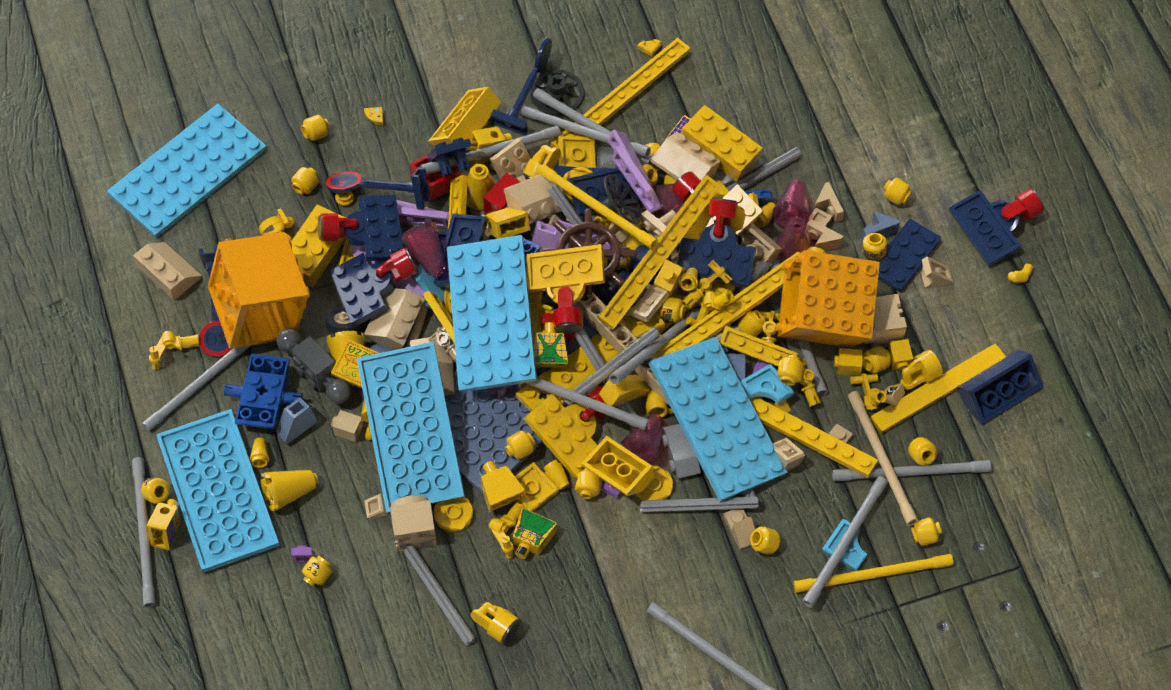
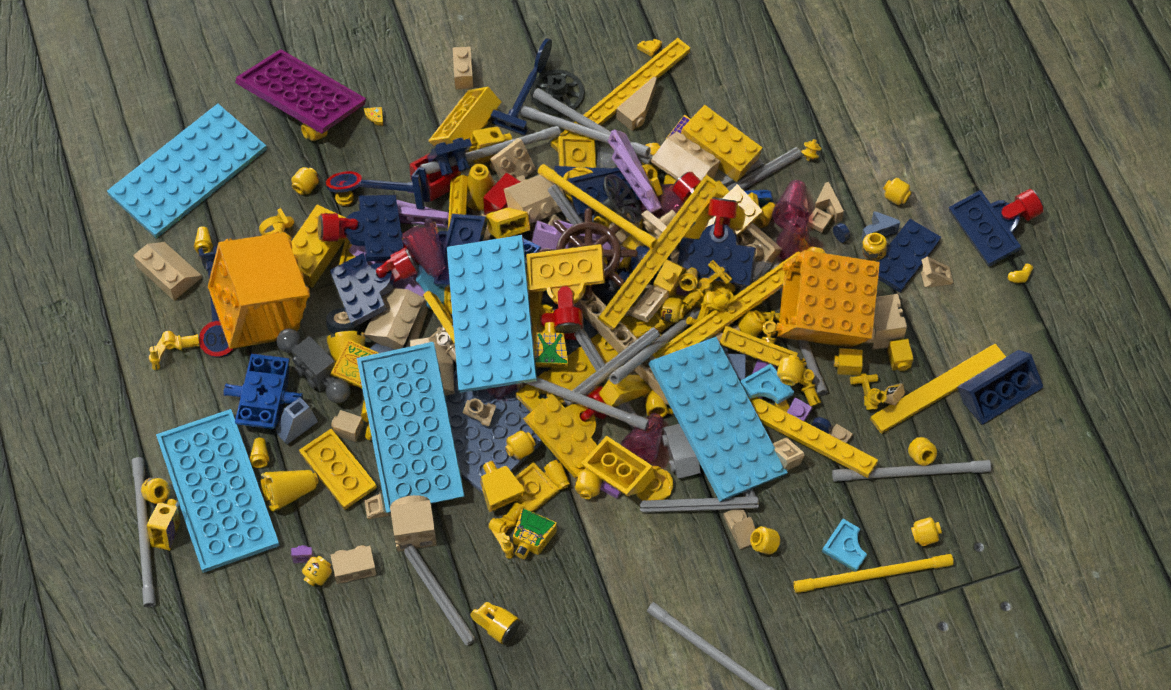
(157, 417): light grey piece -> none
(203, 240): none -> yellow cone
(300, 91): none -> magenta plate
(337, 469): none -> yellow plate
(353, 564): none -> tan brick
(453, 514): yellow tile -> none
(462, 67): none -> tan brick
(483, 412): none -> tan plate
(533, 164): yellow piece -> none
(635, 108): none -> tan slope
(656, 186): none -> yellow tile
(800, 409): none -> medium lavender plate
(811, 149): none -> yellow wheel
(815, 590): light grey piece -> none
(822, 424): none -> dark blue tile
(826, 237): tan slope -> none
(841, 232): none -> dark blue tile
(876, 359): yellow head -> none
(906, 509): tan piece -> none
(922, 369): yellow piece -> none

